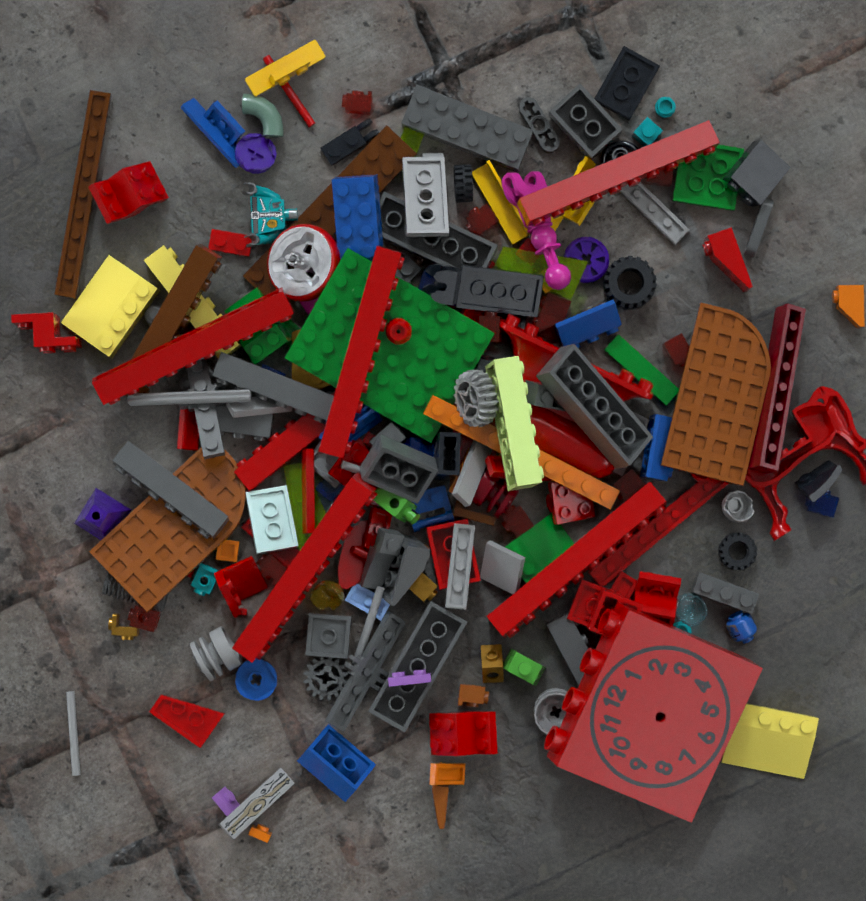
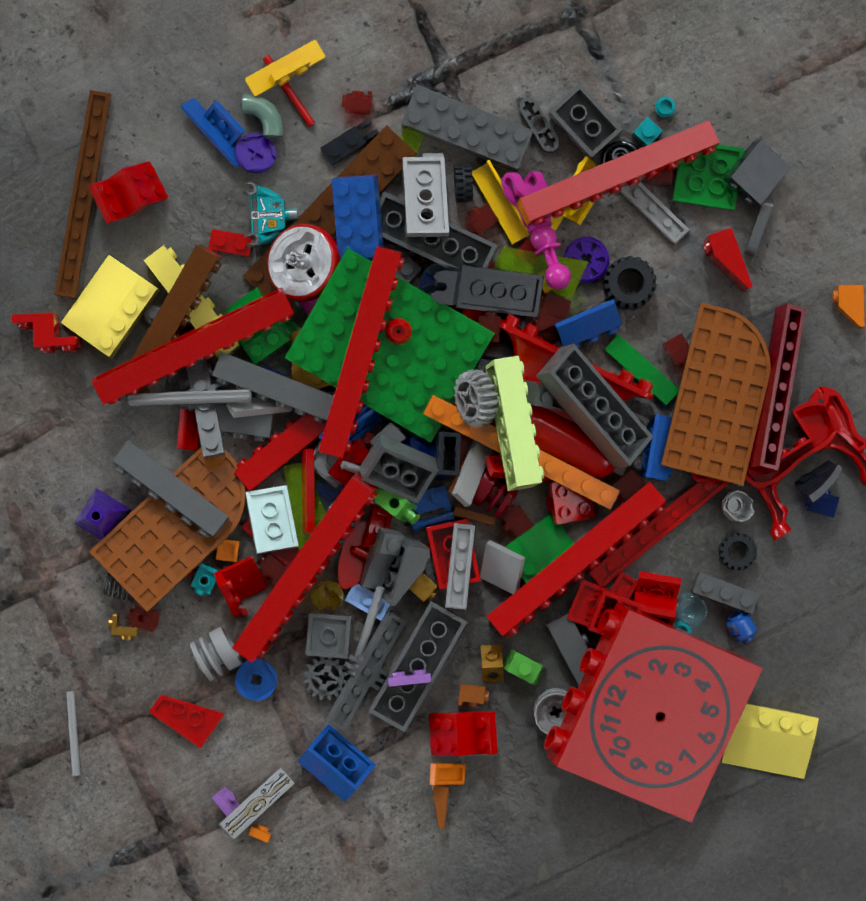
(626, 83): black tile -> none

